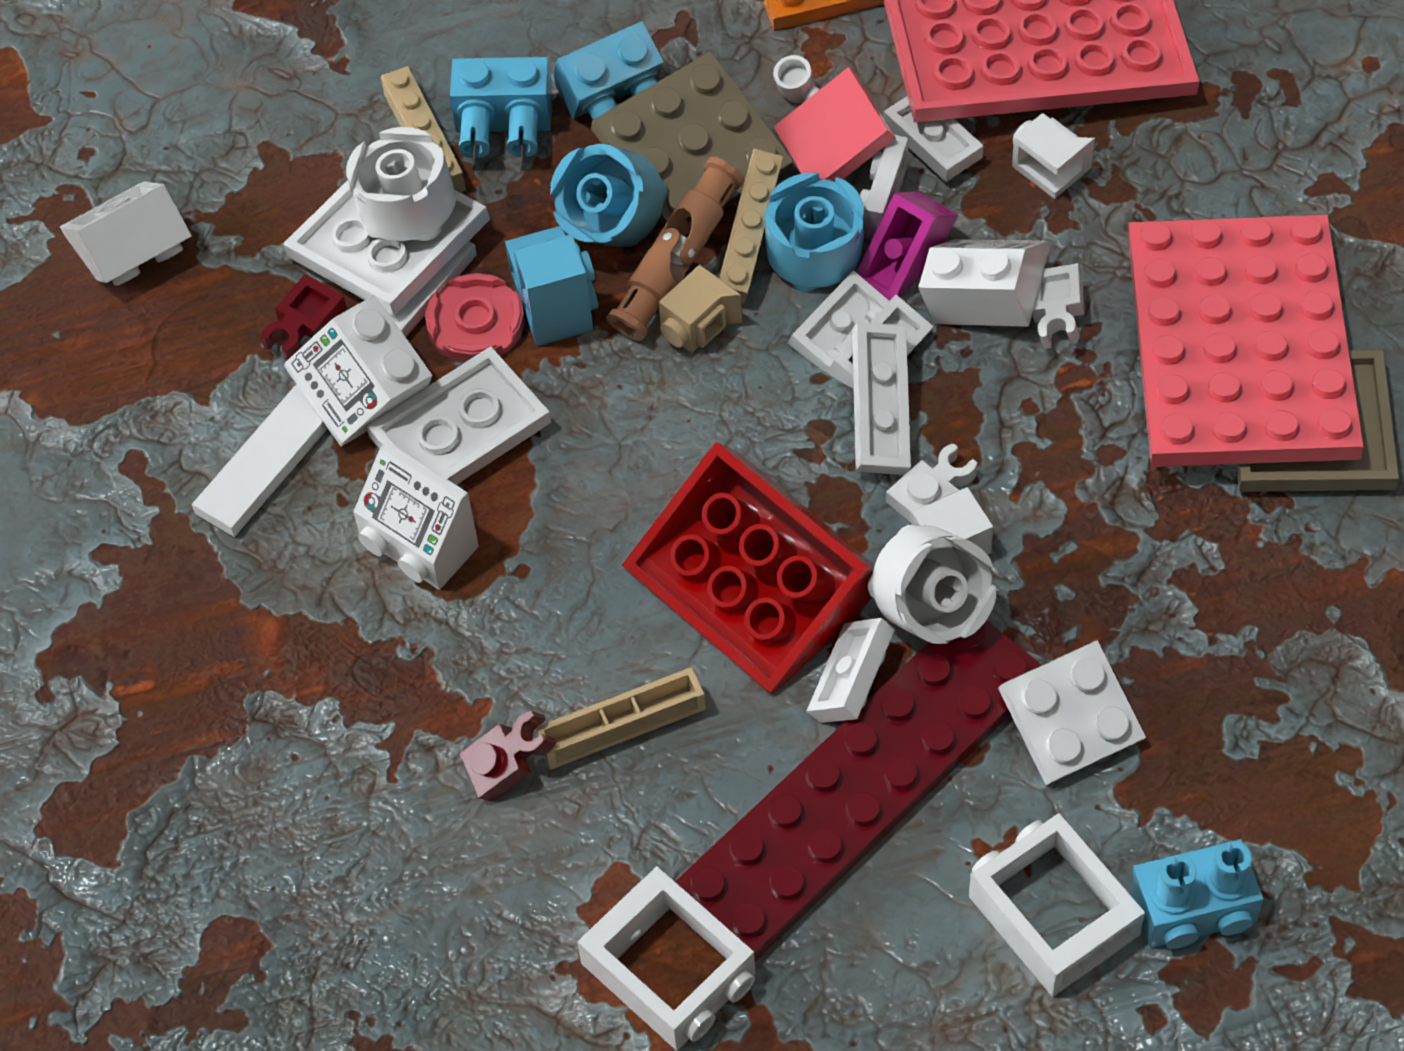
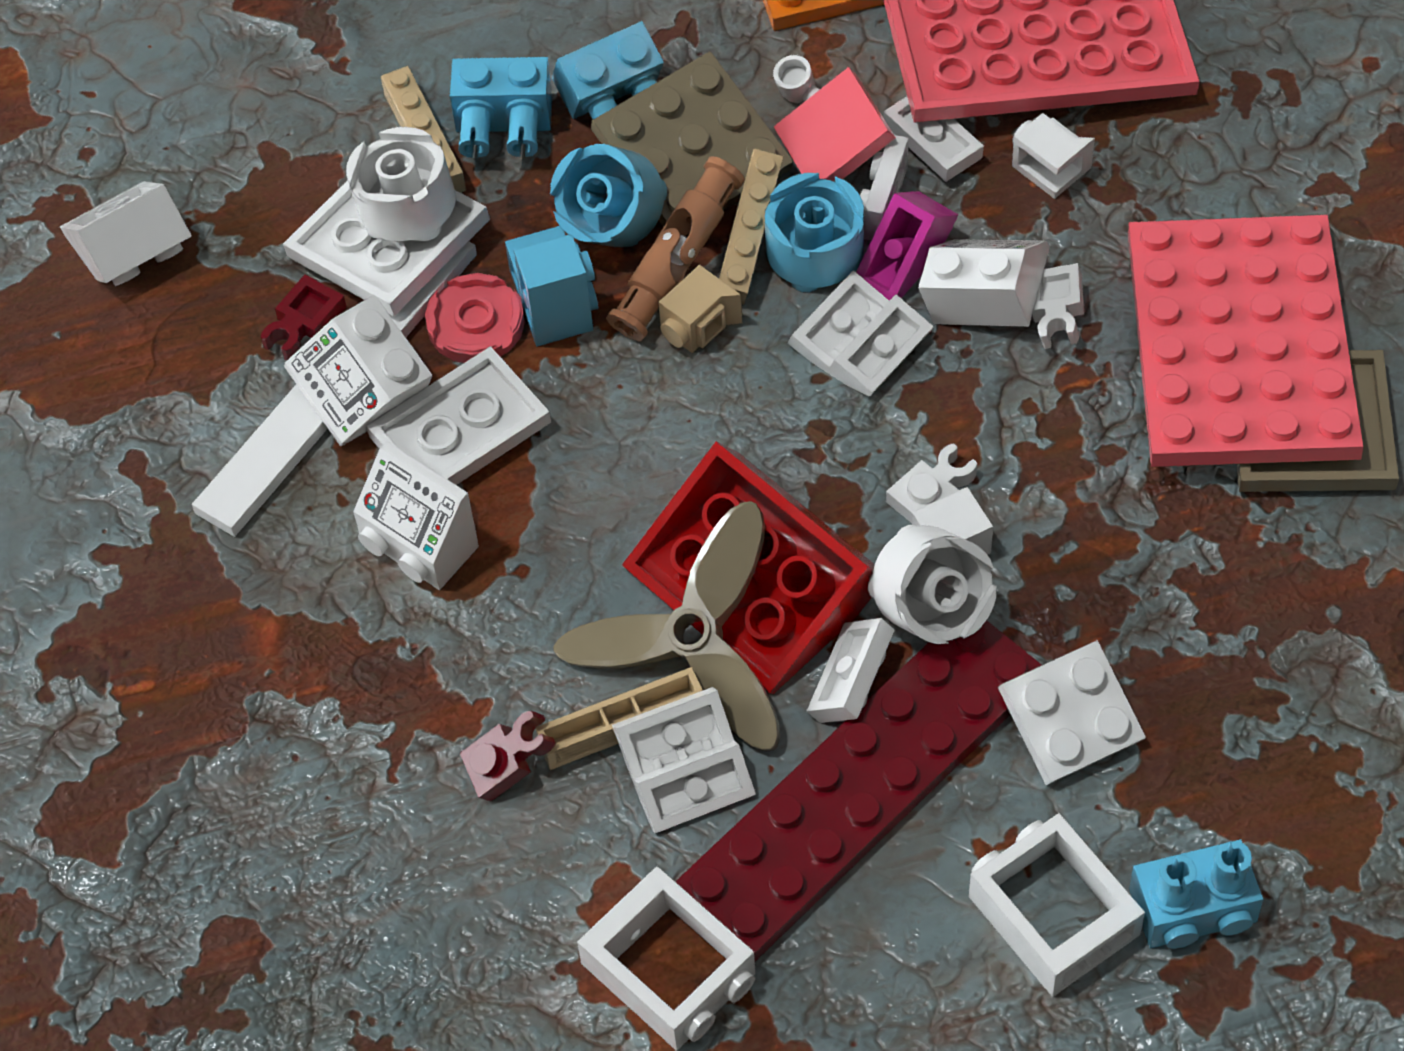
(683, 760): none -> white slope
(711, 595): none -> dark tan piece
(881, 398): white plate -> none

